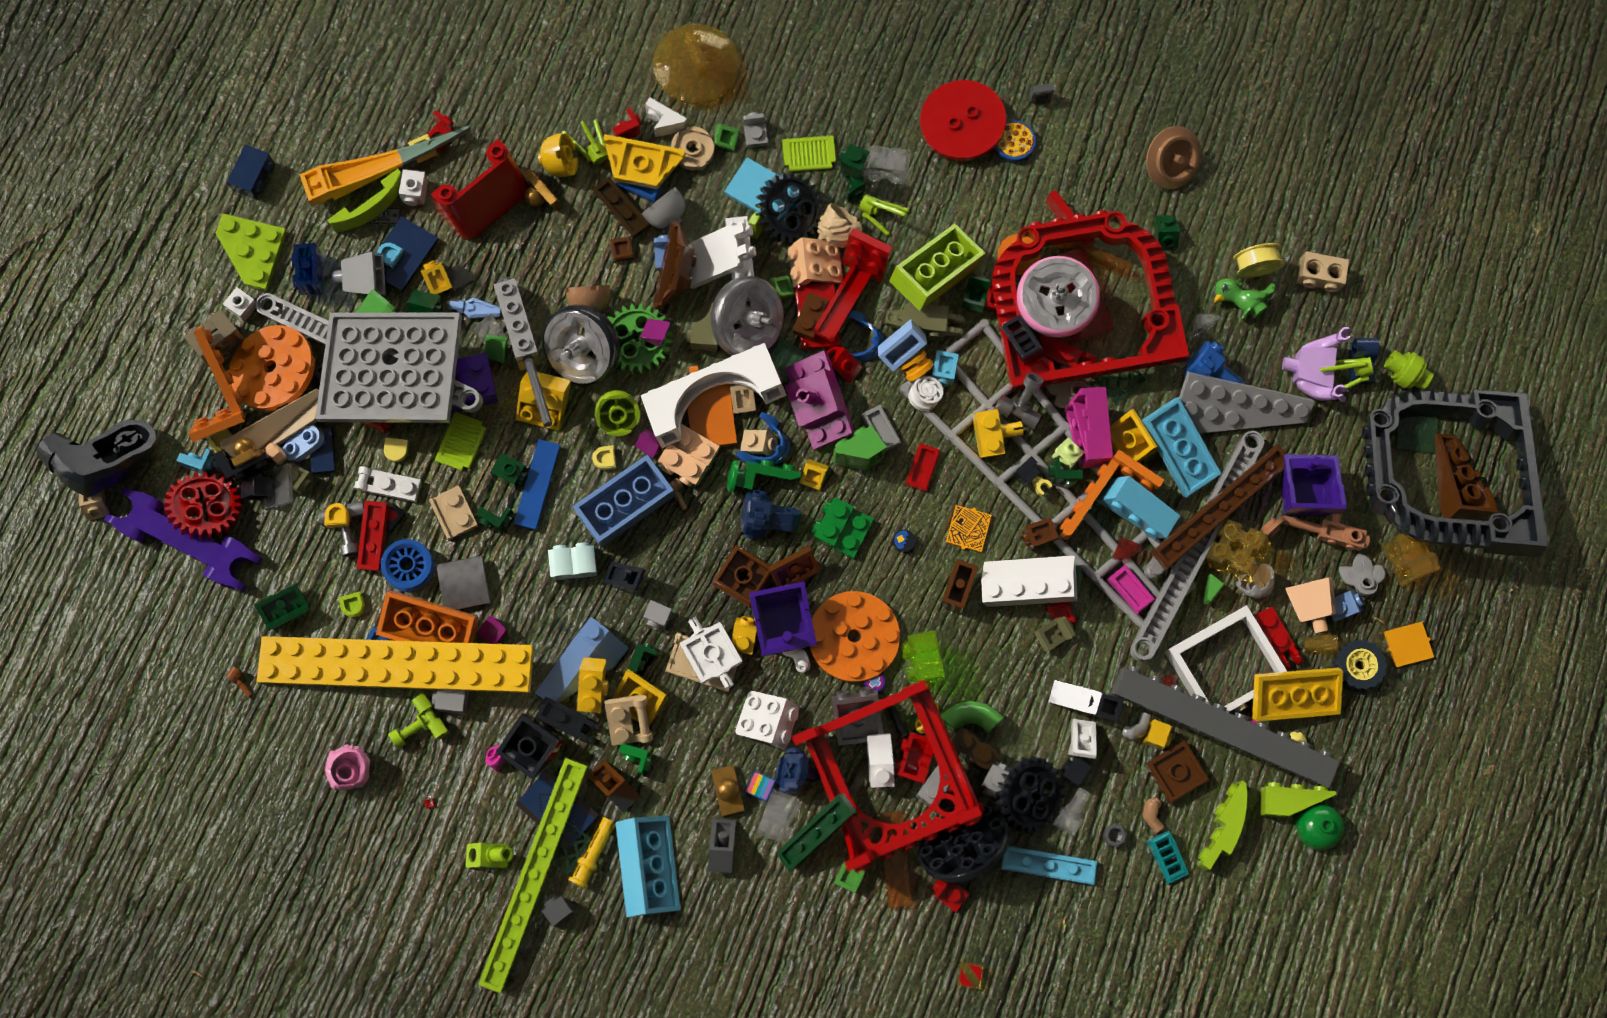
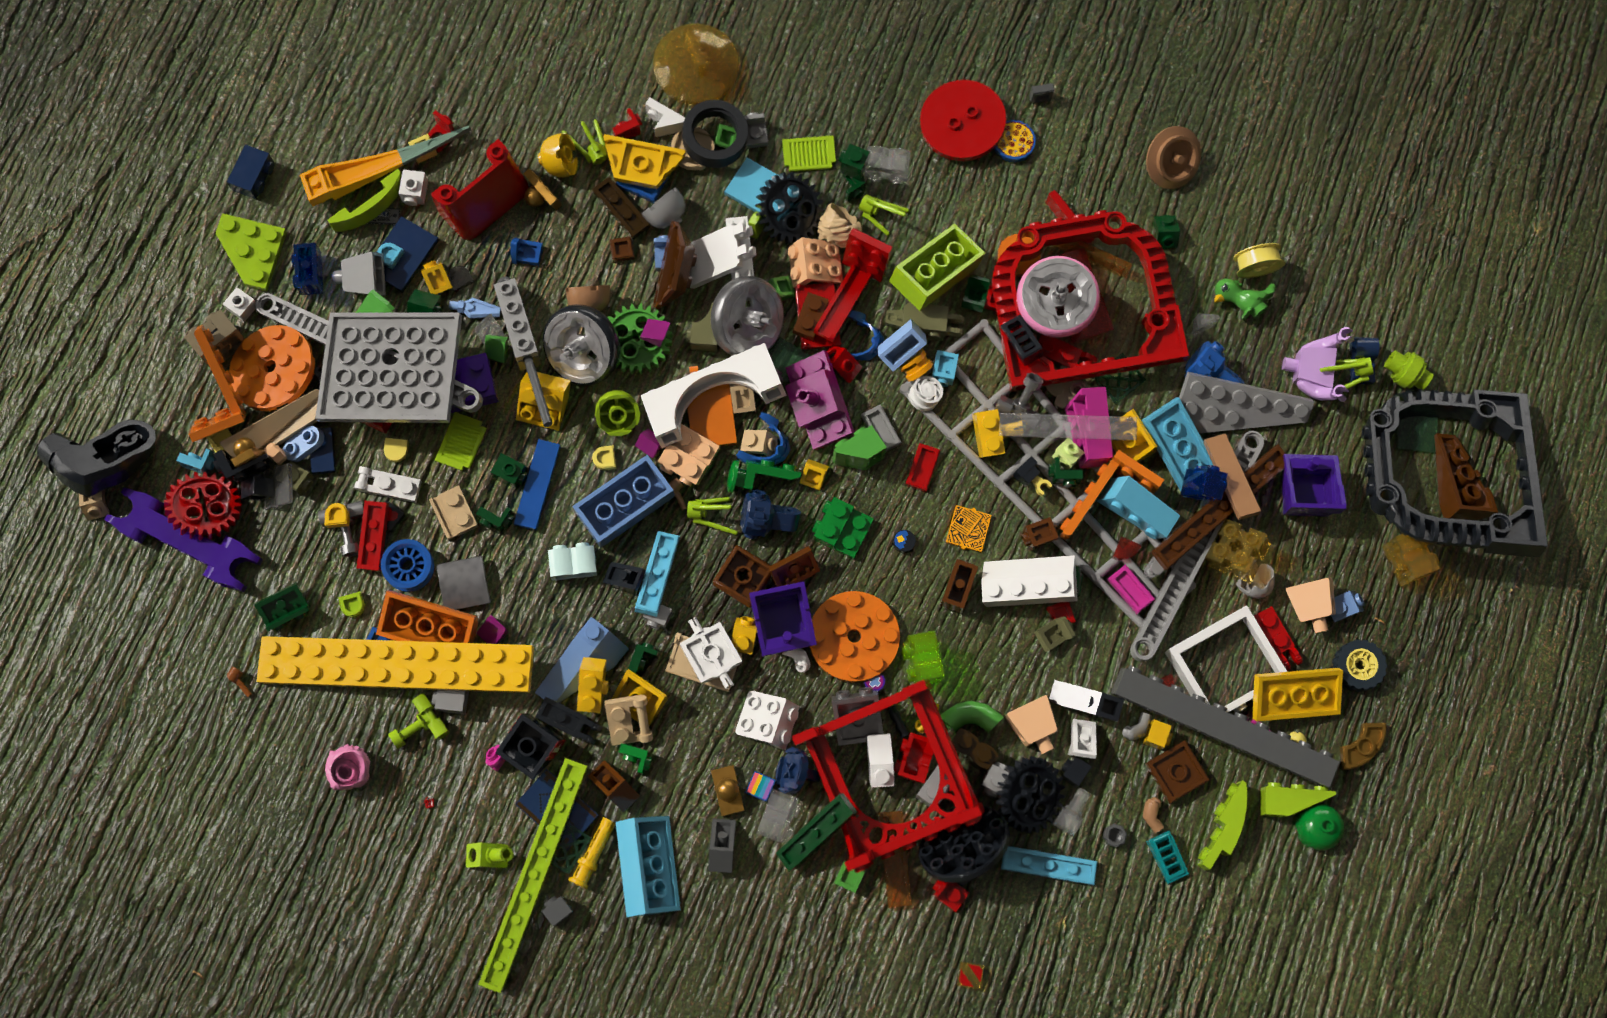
(525, 251): none -> blue tile
(657, 574): none -> medium azure tile
(699, 507): none -> lime plant
(719, 109): none -> black tyre
(1034, 723): none -> light nougat torso
(1068, 426): none -> clear tile
(1204, 483): none -> clear blue brick
(1211, 588): bright green slope -> none
(1237, 488): none -> medium nougat tile
(1321, 643): clear yellow cone -> none
(1322, 266): tan brick -> none
(1328, 531): nougat piece -> none
(1363, 571): light grey plate -> none
(1364, 747): none -> pearl gold tile
(1408, 644): light orange piece -> none

